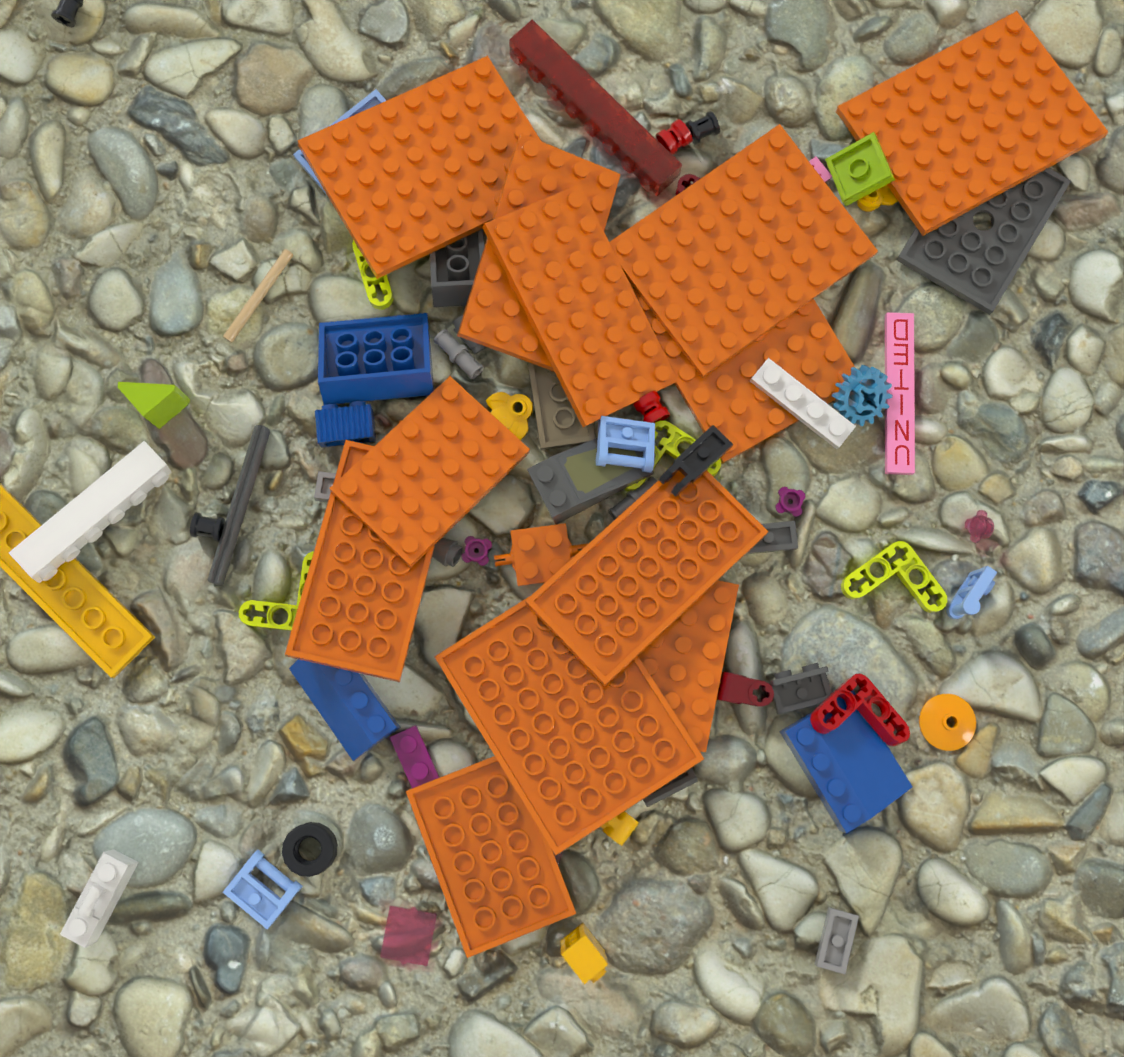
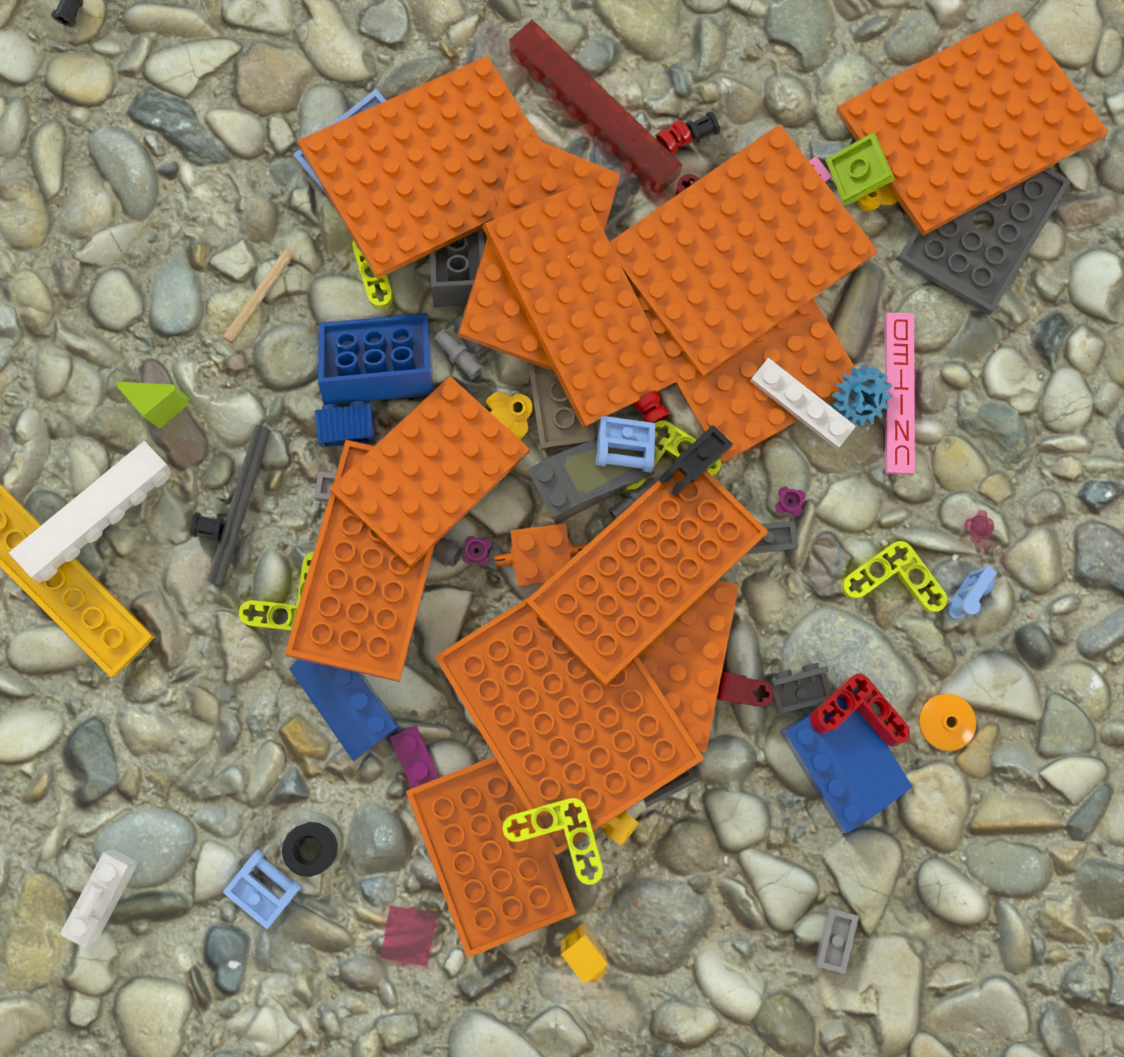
(561, 822): none -> neon yellow beam

